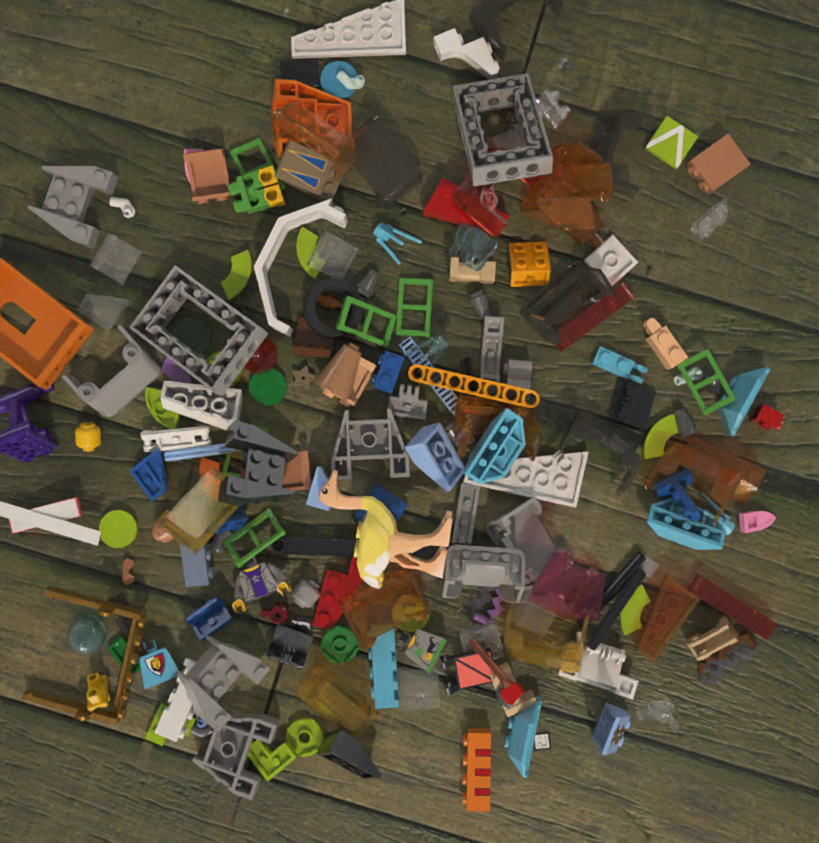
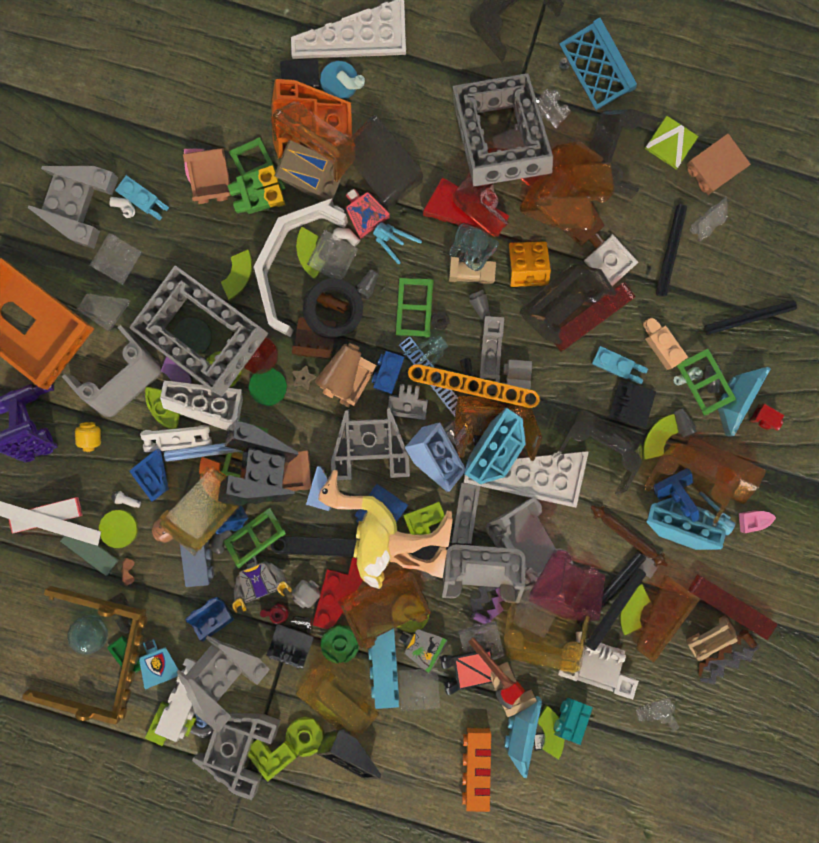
(93, 554): none -> sand green tile
(97, 691): yellow hips -> none
(119, 498): none -> white piece
(140, 196): none -> medium azure hinge
(346, 233): none -> white arm
(363, 333): bright green window -> none
(365, 212): none -> torso
(421, 519): none -> lime plate
(474, 53): white arch -> none
(552, 743): none -> lime tile
(572, 720): none -> teal brick
(610, 728): light blue slope -> none
(613, 56): none -> dark azure fence
(629, 535): none -> reddish brown wheel
(671, 250): none -> black axle
(750, 317): none -> black axle

